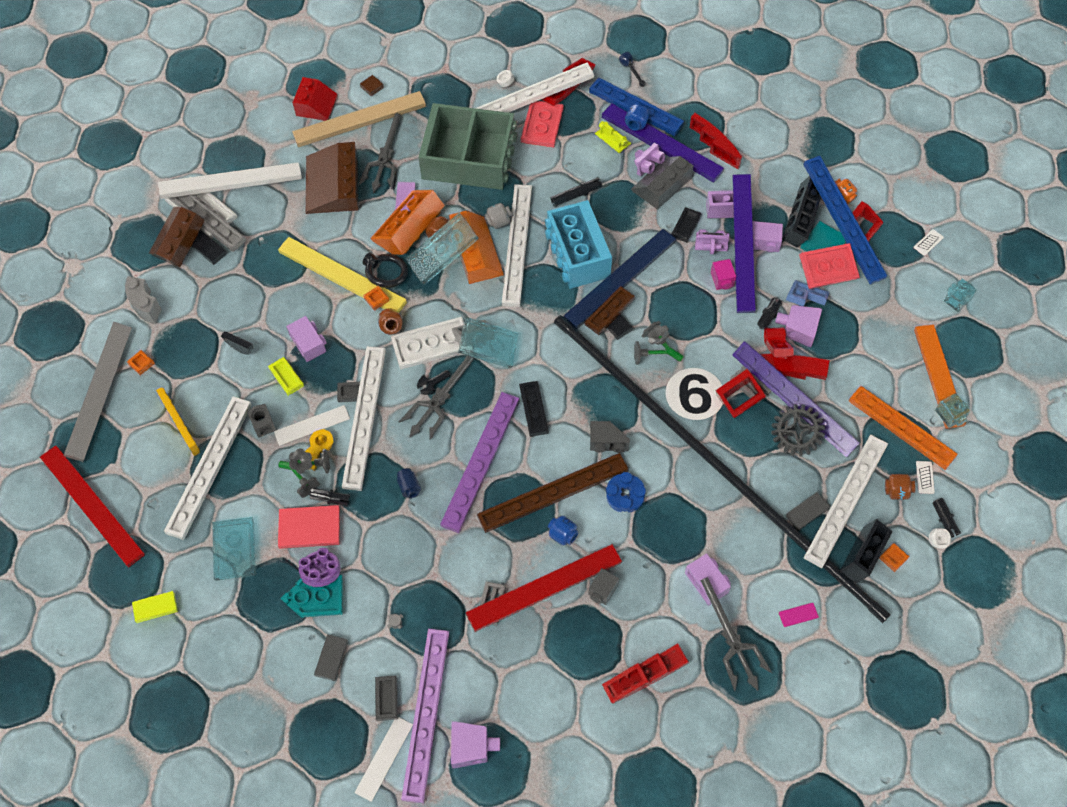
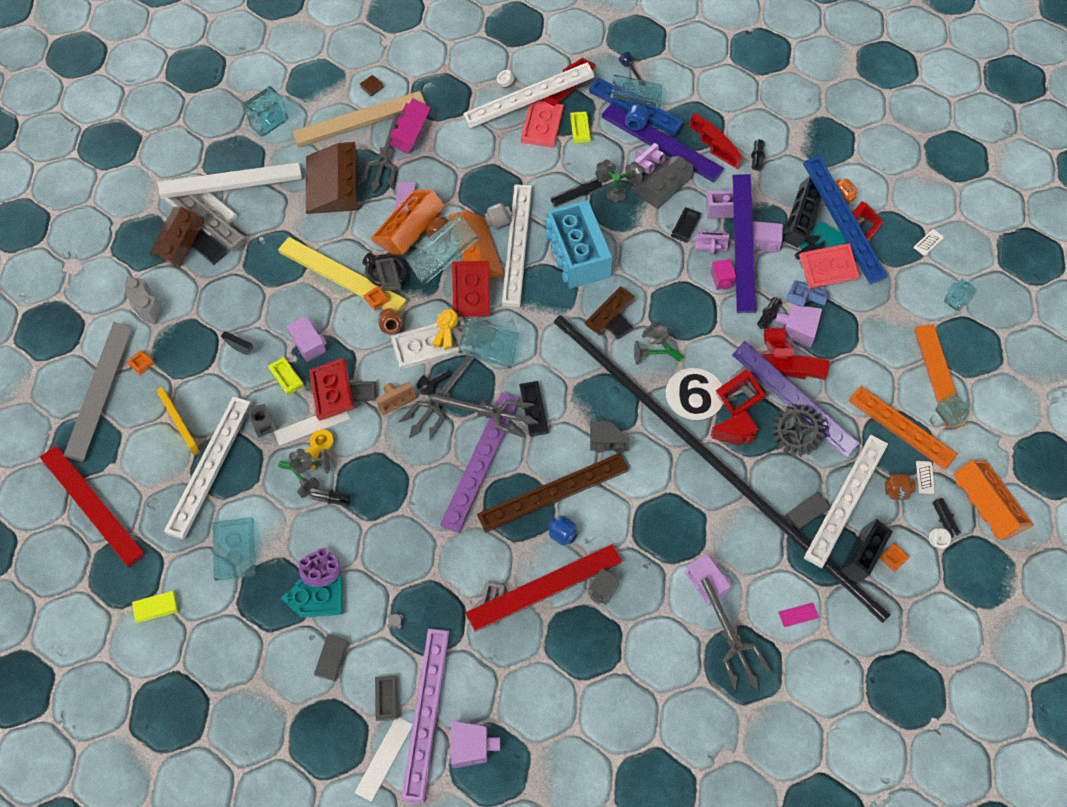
(265, 111): none -> clear light blue brick
(309, 526): coral tile -> none
(314, 99): red slope -> none
(331, 389): none -> red tile
(363, 419): white tile -> none
(387, 274): none -> dark grey tile
(395, 397): none -> medium nougat tile
(408, 483): dark blue brick -> none
(409, 125): none -> dark pink brick
(446, 322): none -> yellow piece
(468, 146): sand green container -> none
(471, 288): none -> red tile
(490, 411): none -> dark grey piece
(580, 127): none -> neon yellow tile
(605, 171): none -> dark grey plant
(612, 137): neon yellow hinge -> none
(620, 277): dark blue tile -> none
(625, 482): blue plate -> none
(636, 91): none -> clear light blue tile
(645, 673): red slope -> none
(736, 430): none -> red slope
(758, 154): none -> black axle
(810, 241): none -> black bar
(992, 499): none -> orange slope

